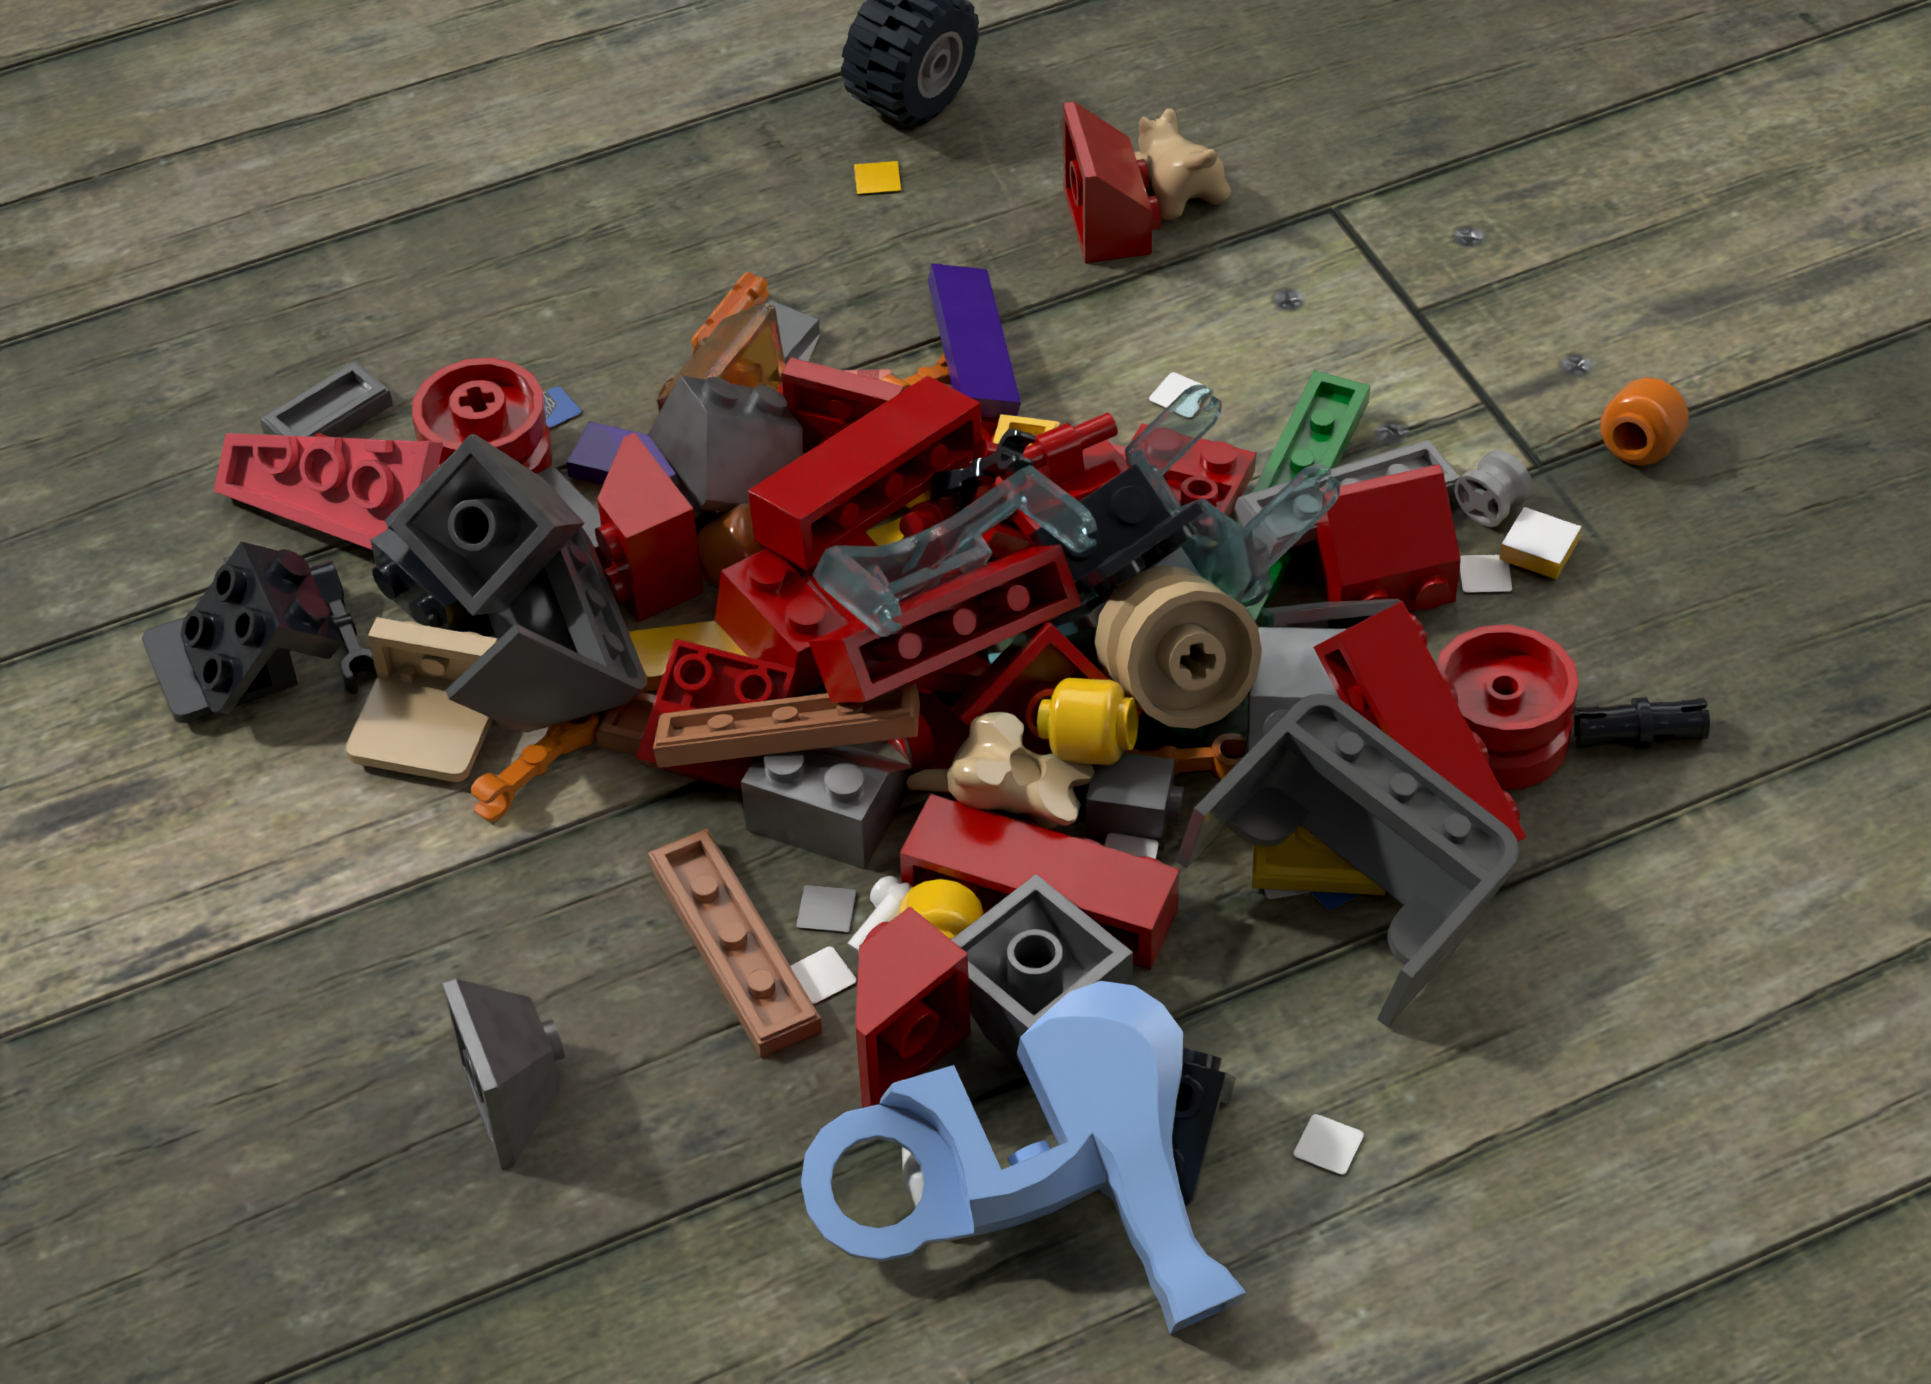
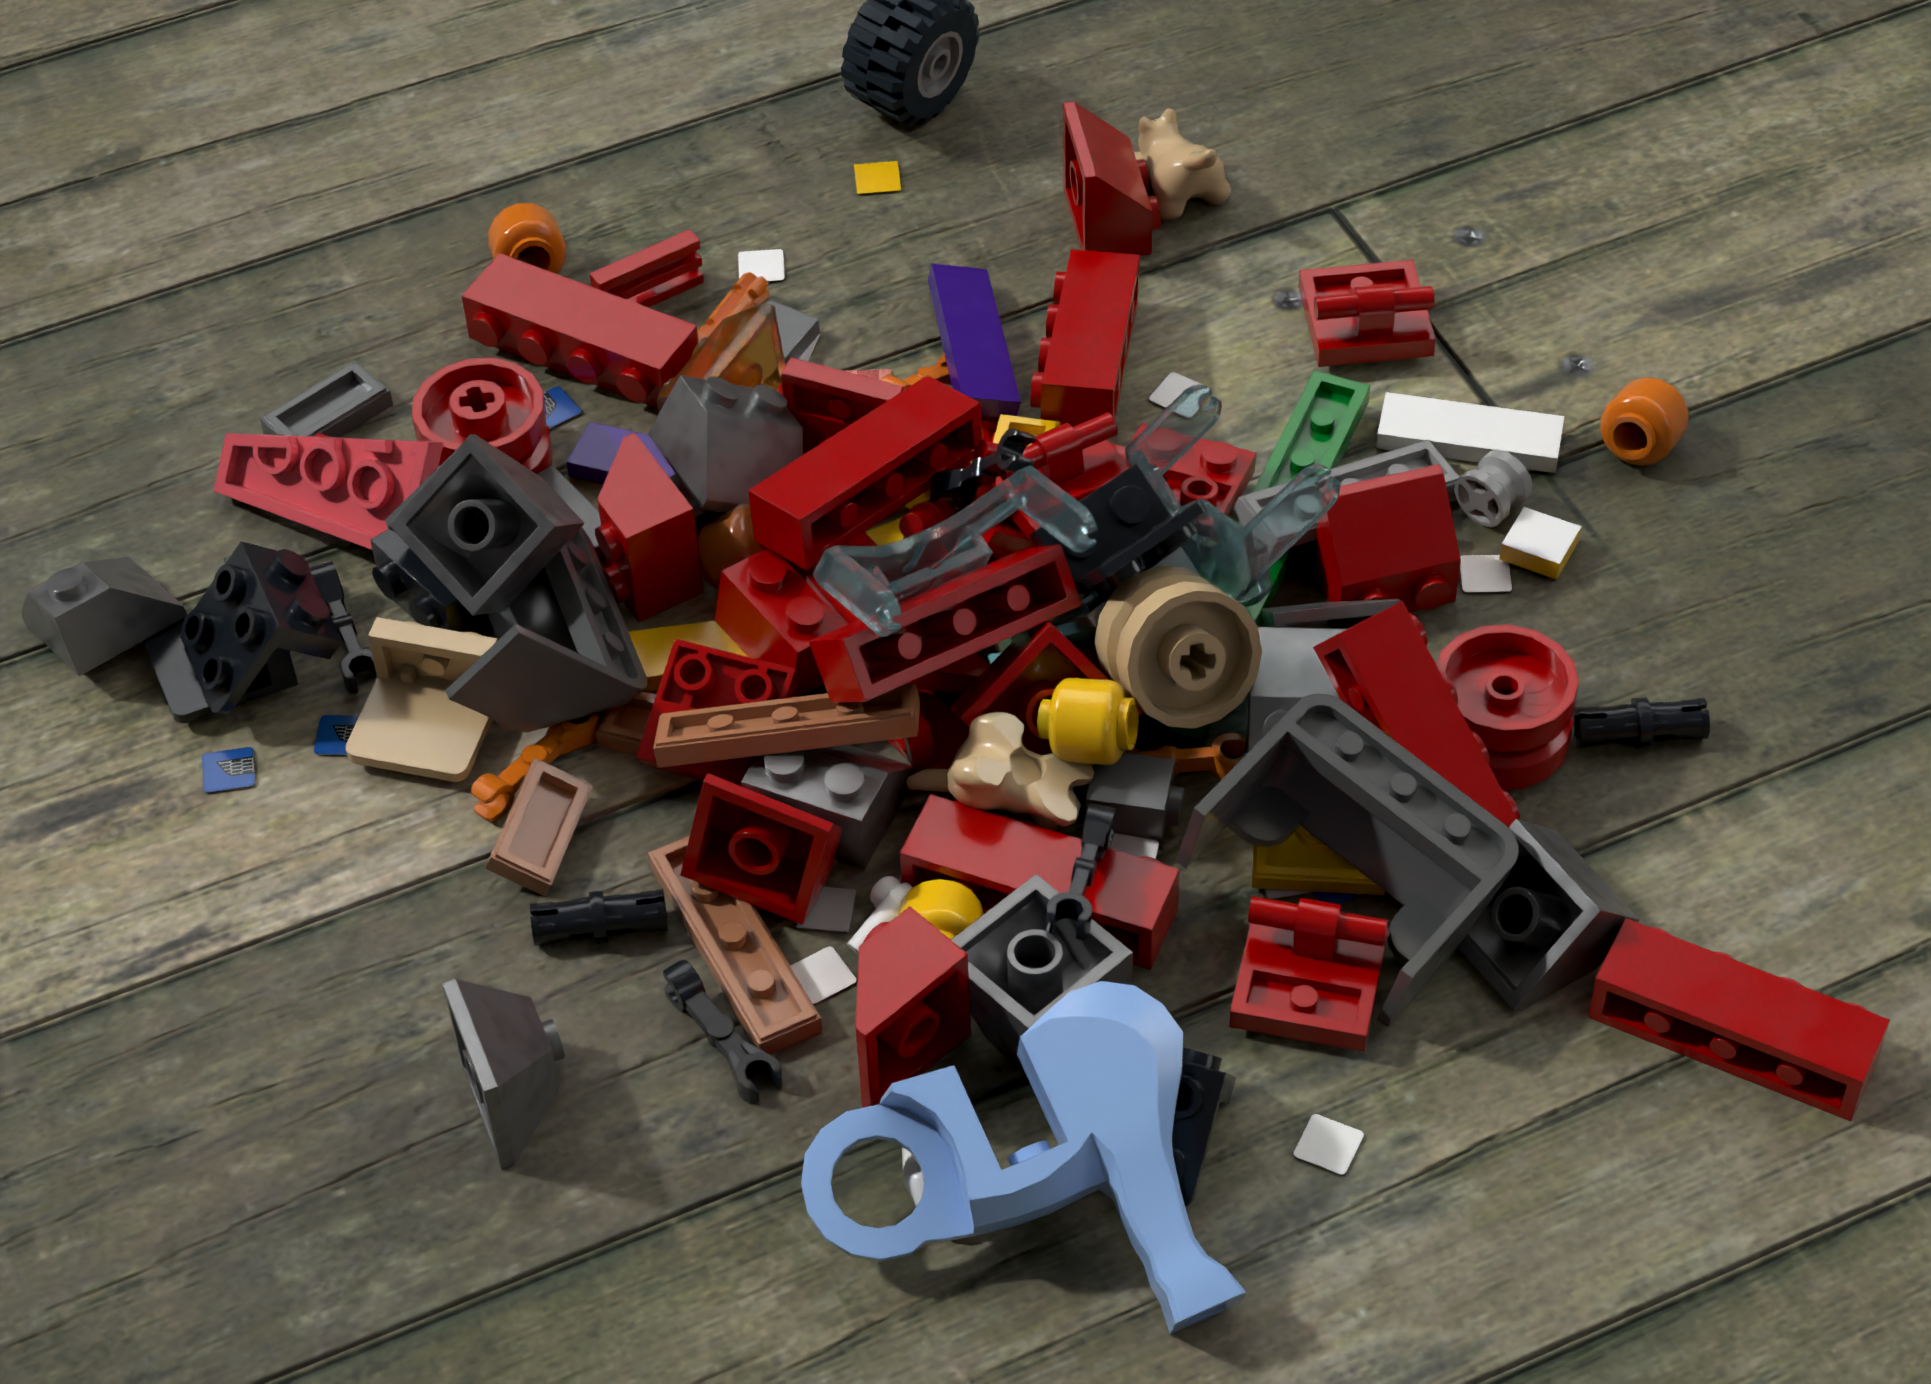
(98, 611): none -> flat silver slope
(228, 769): none -> sticker
(334, 734): none -> blue sticker
(528, 235): none -> orange head
(539, 827): none -> nougat tile
(577, 329): none -> brick
(598, 917): none -> black pin
(654, 271): none -> red tile
(745, 1060): none -> black piece
(759, 849): none -> red slope
(762, 263): none -> white sticker
(1087, 337): none -> red brick
(1095, 843): none -> black piece
(1309, 972): none -> red plate
(1367, 313): none -> red plate
(1470, 430): none -> white tile
(1545, 921): none -> flat silver slope
(1738, 1018): none -> red brick

